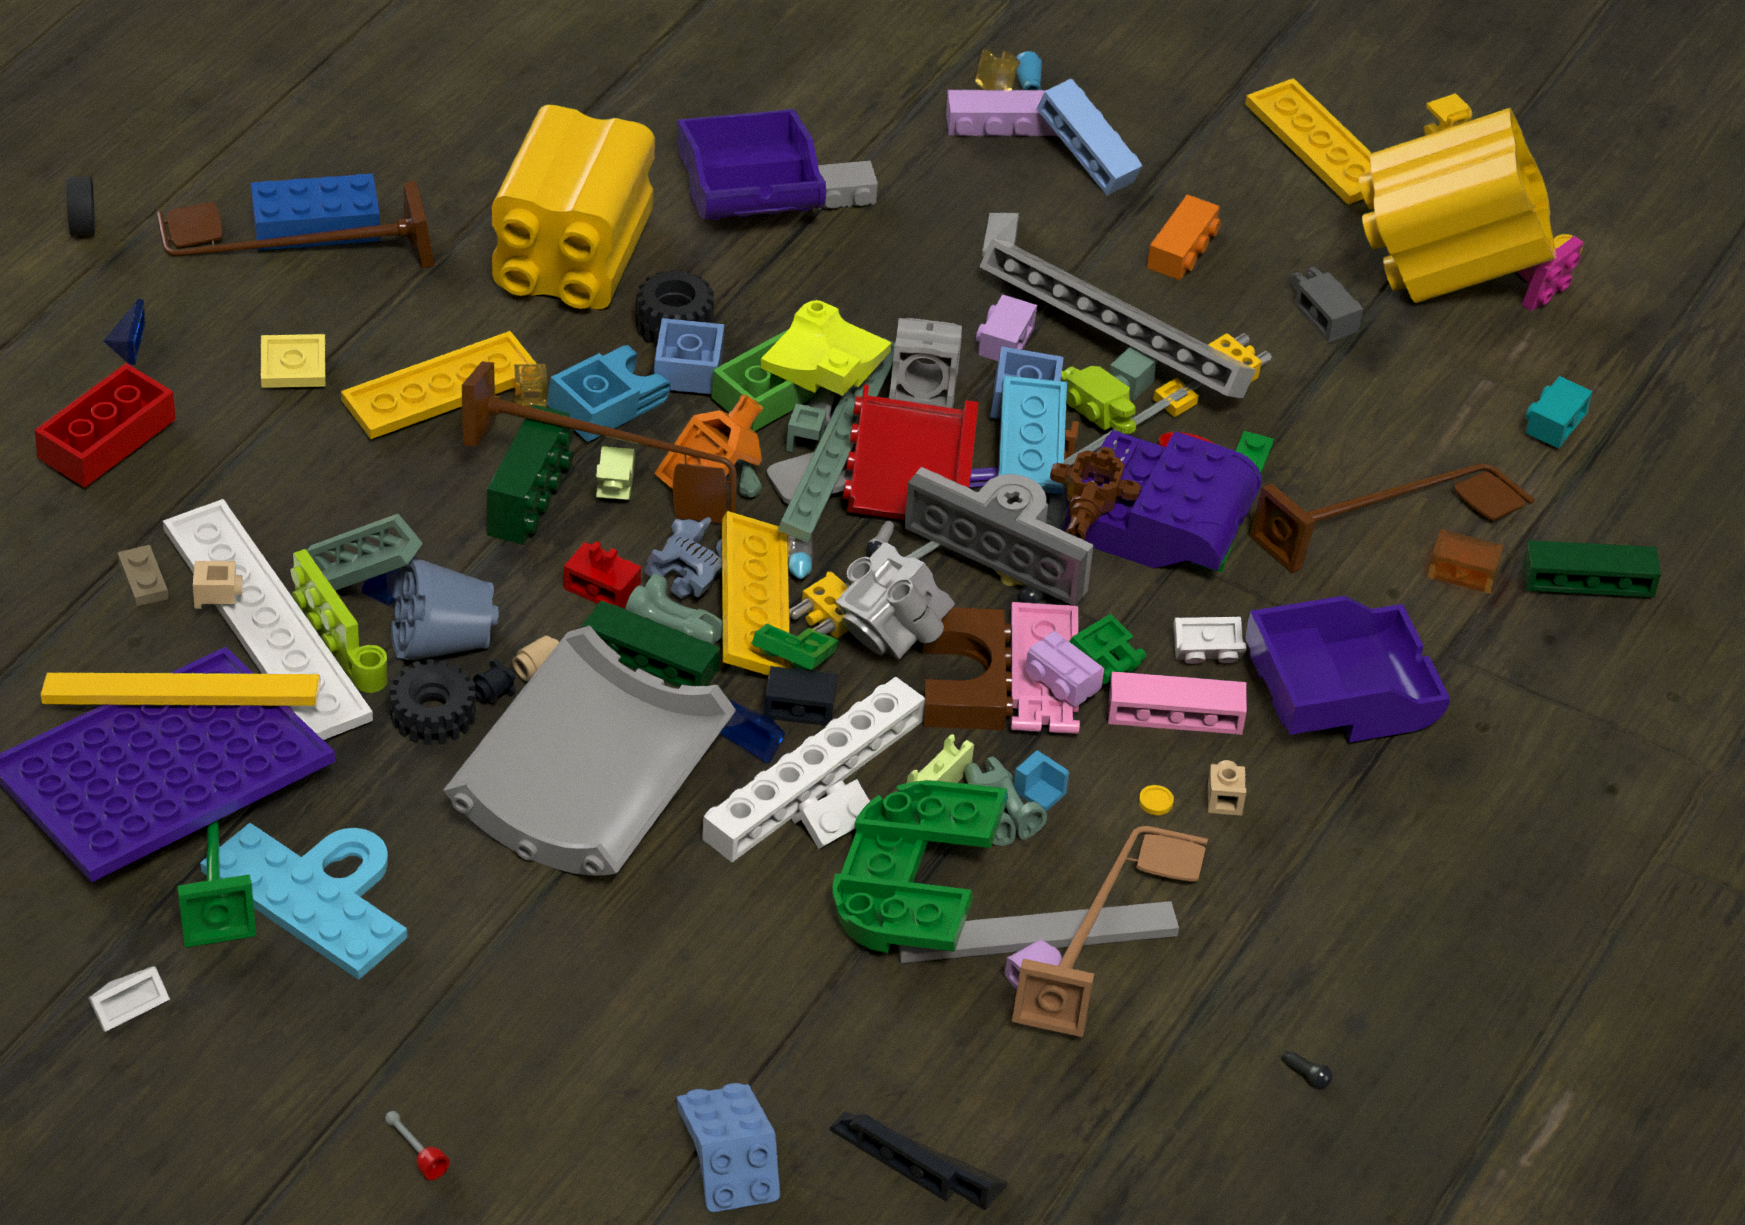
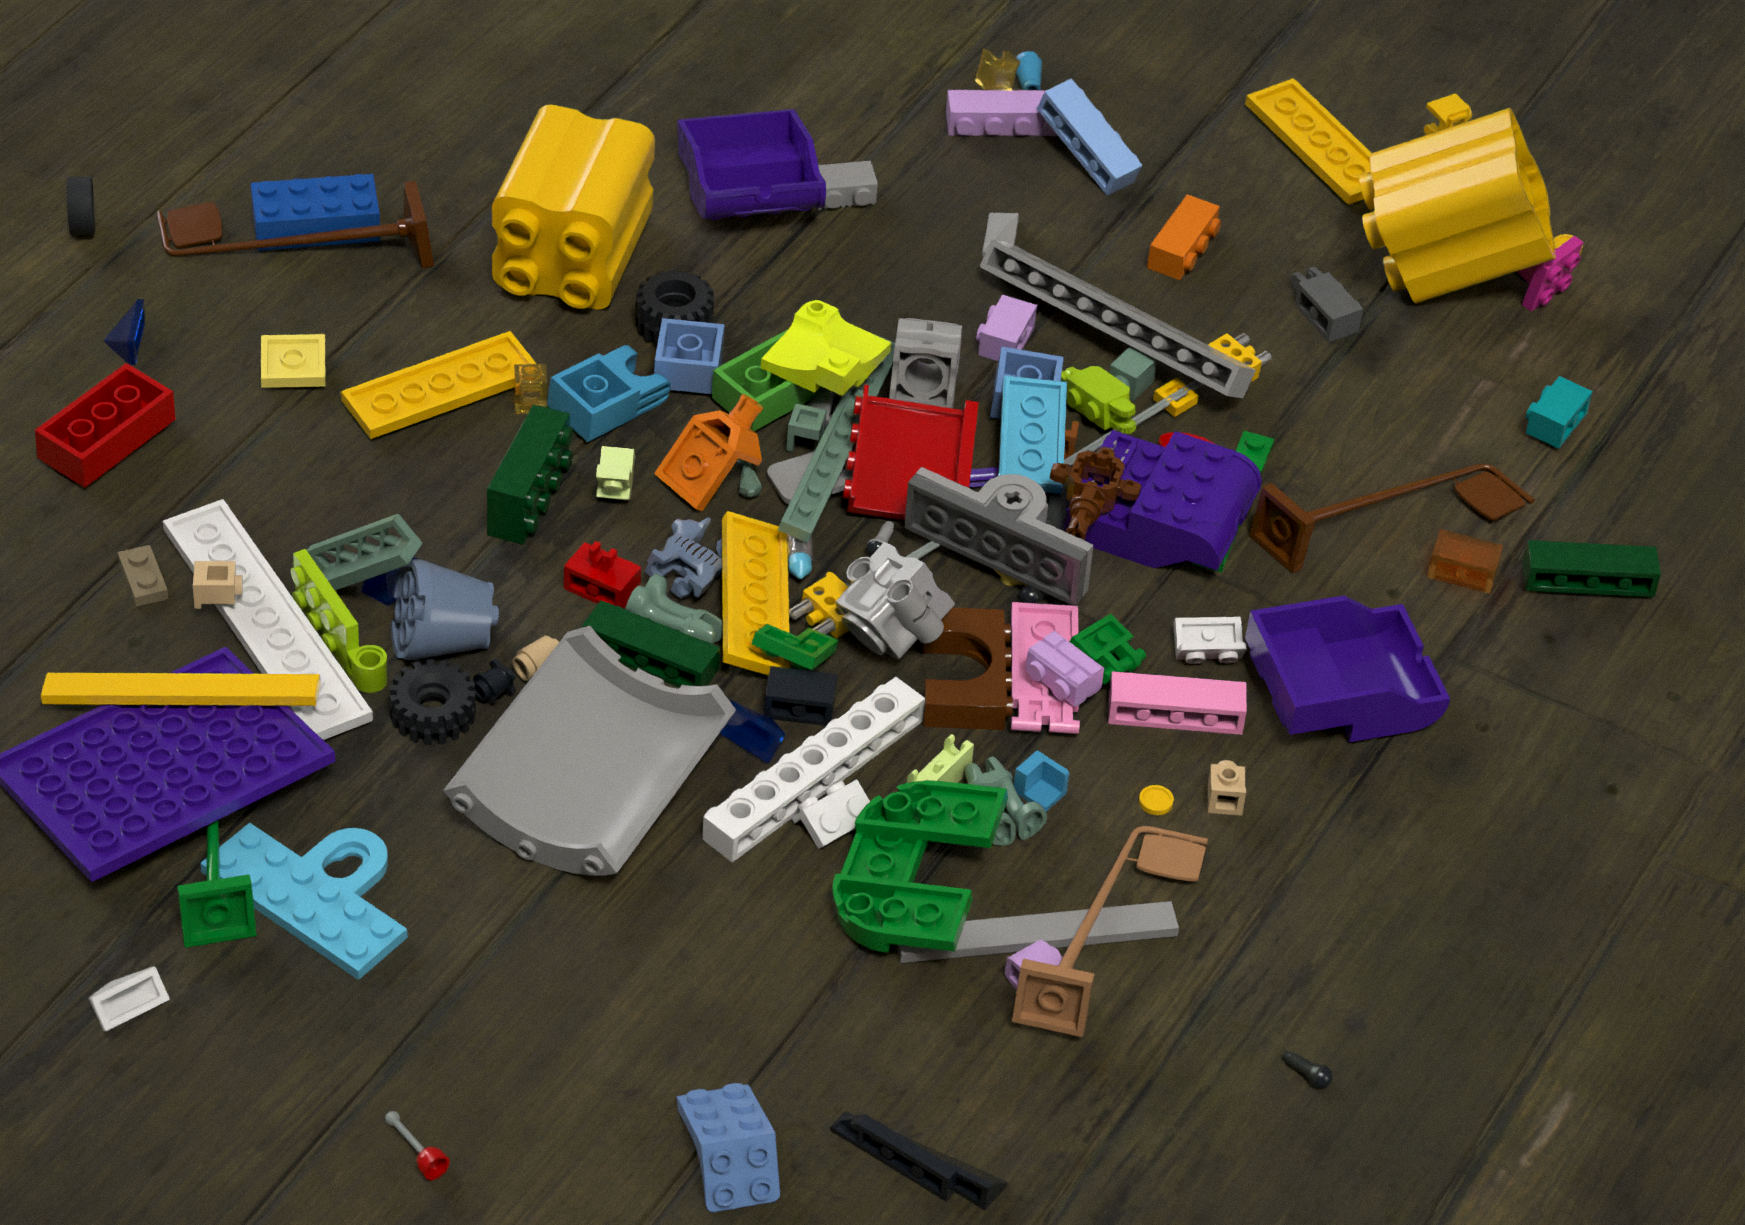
(696, 489): reddish brown piece -> none

